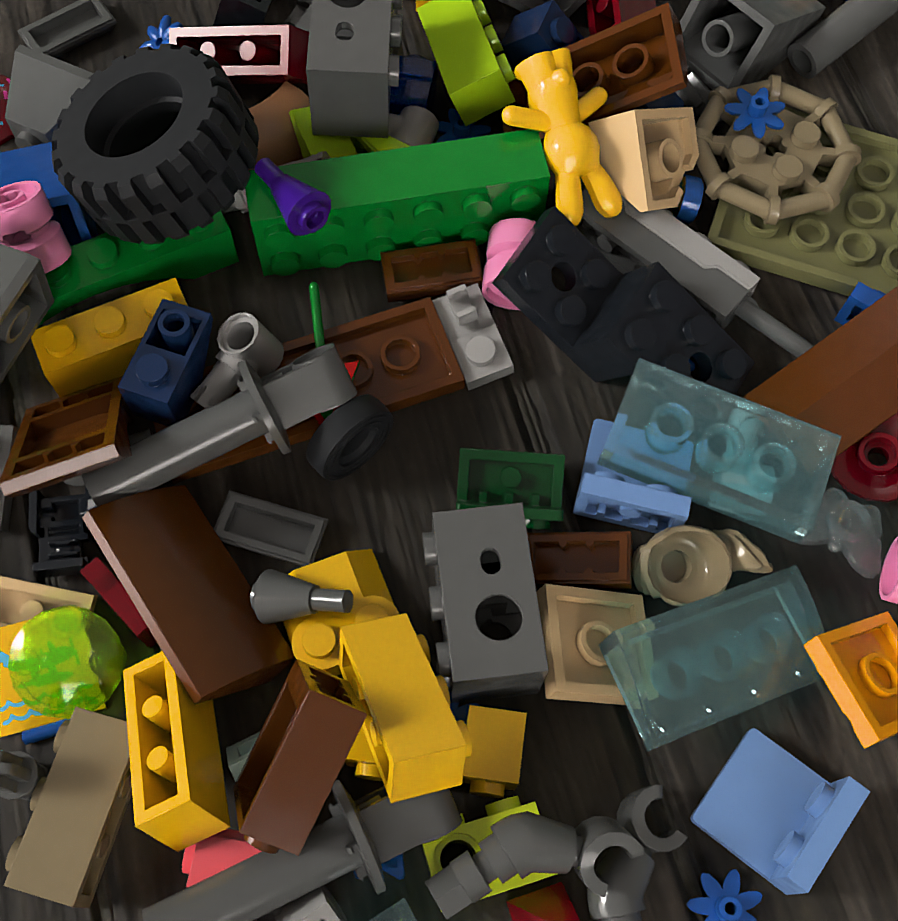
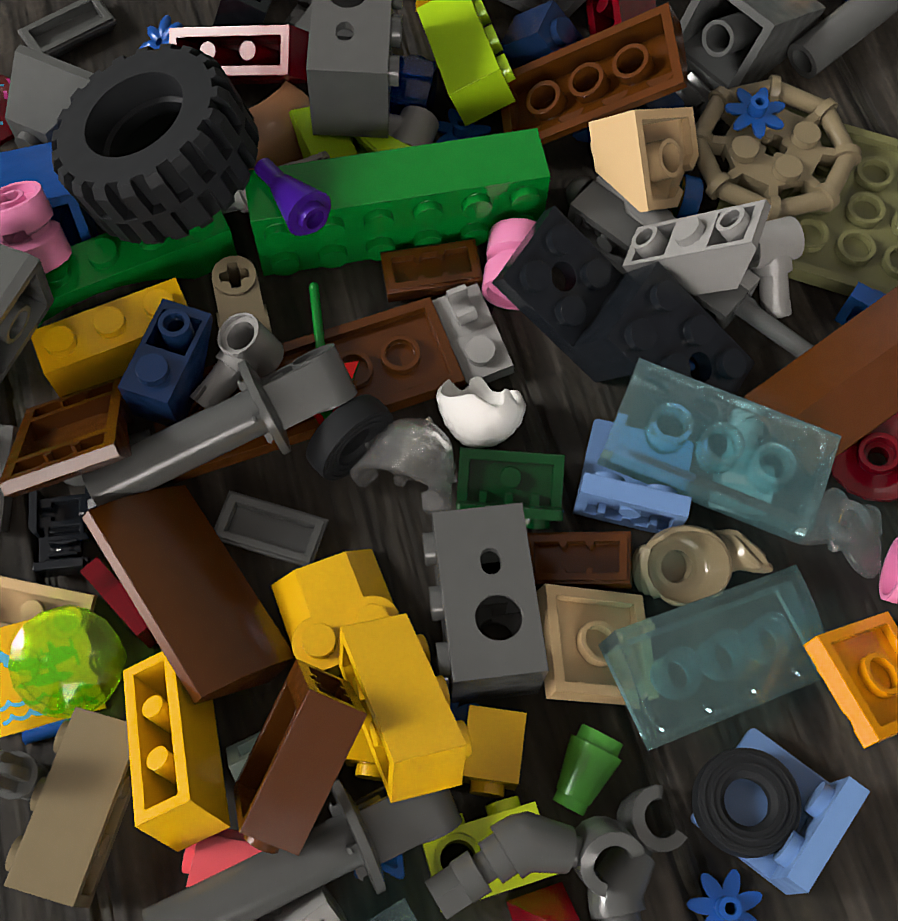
(234, 272): none -> dark tan piece
(284, 597): dark grey cone -> none
(411, 452): none -> clear helmet
(478, 414): none -> white hair
(568, 143): yellow animal -> none
(586, 768): none -> bright green cone
(703, 249): none -> light grey slope
(772, 261): none -> light grey pin
(781, 793): none -> black tyre

